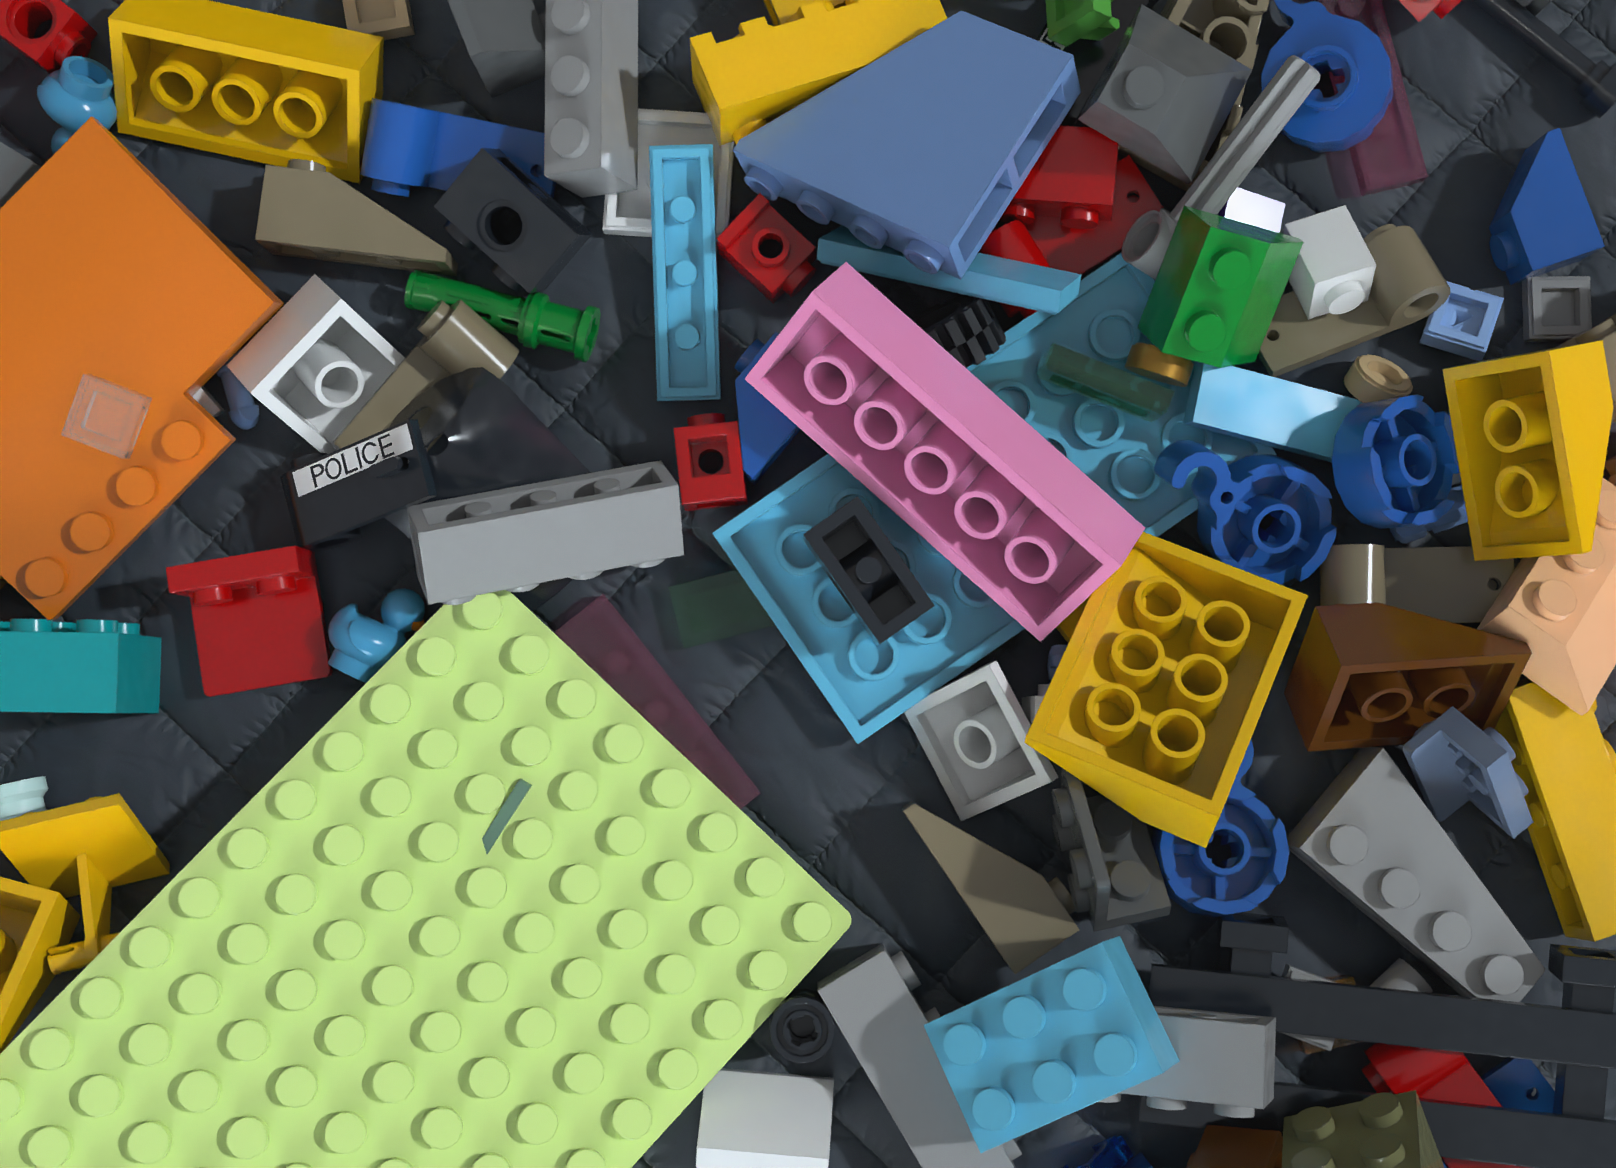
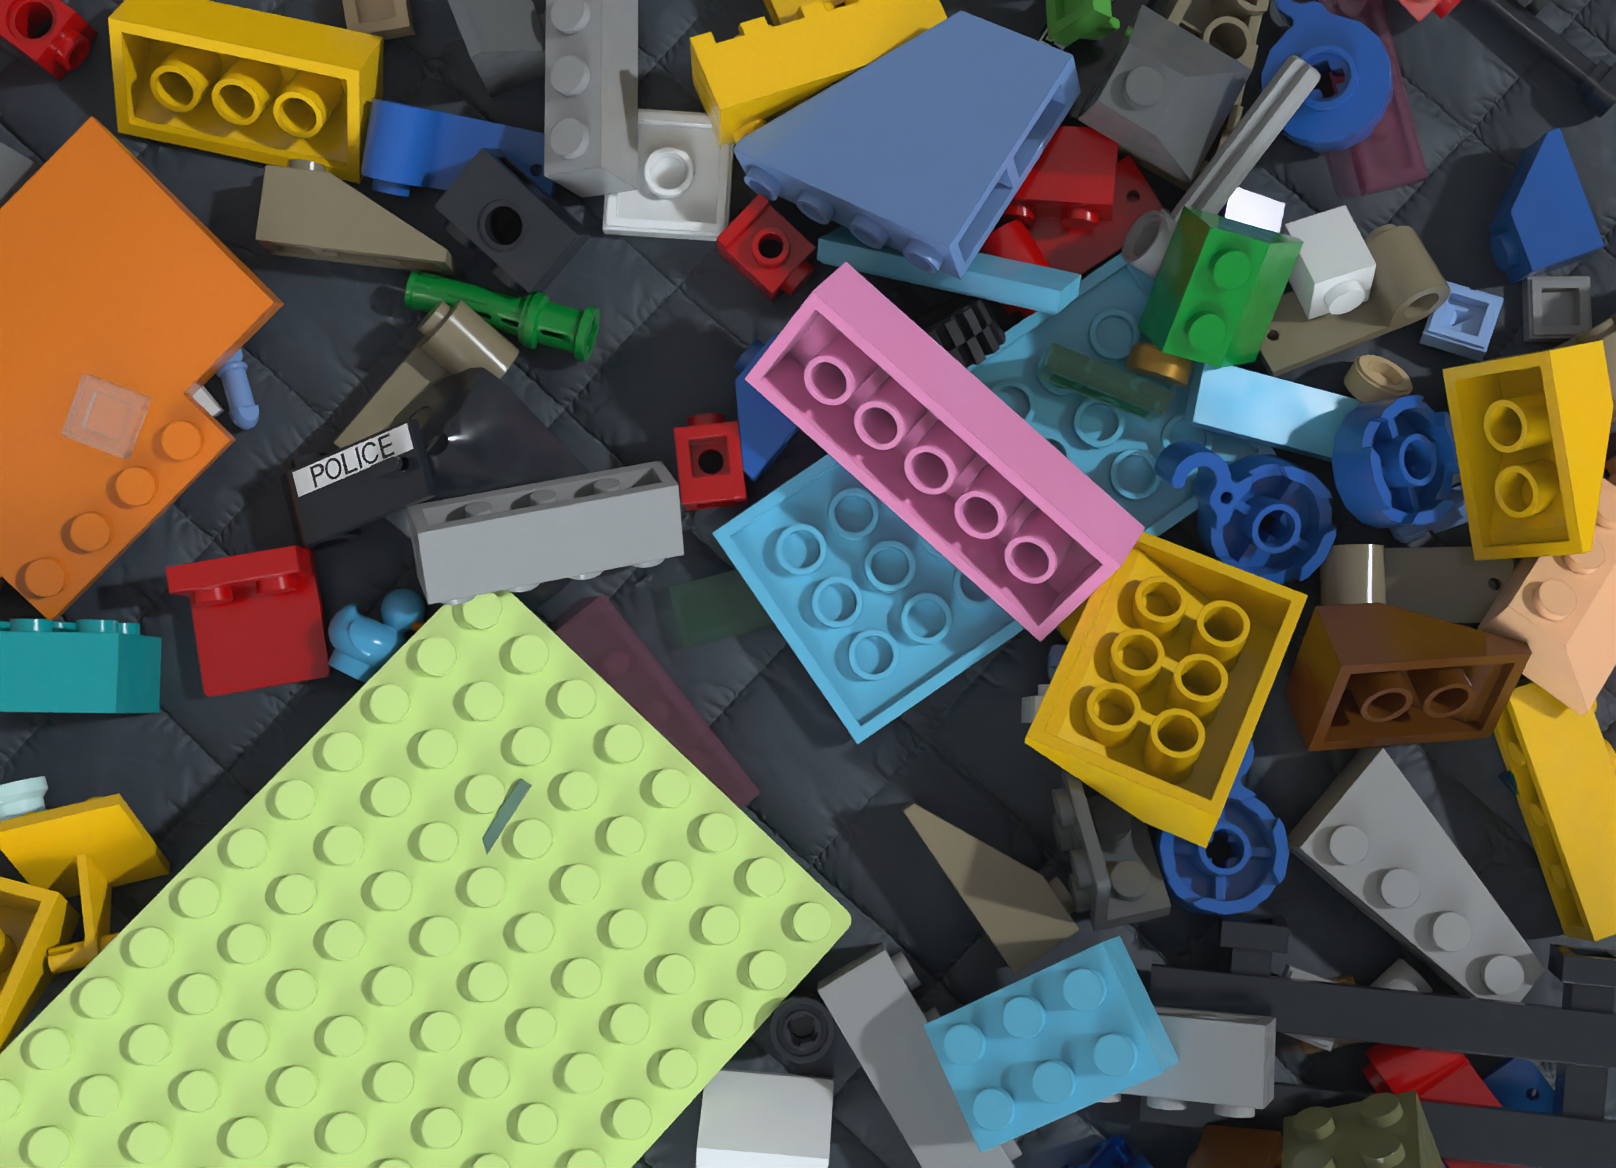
(75, 95): dark azure animal -> none
(315, 364): white slope -> none
(685, 272): medium azure tile -> none
(867, 571): black brick -> none
(977, 740): white slope -> none
(1463, 763): sand blue bracket -> none

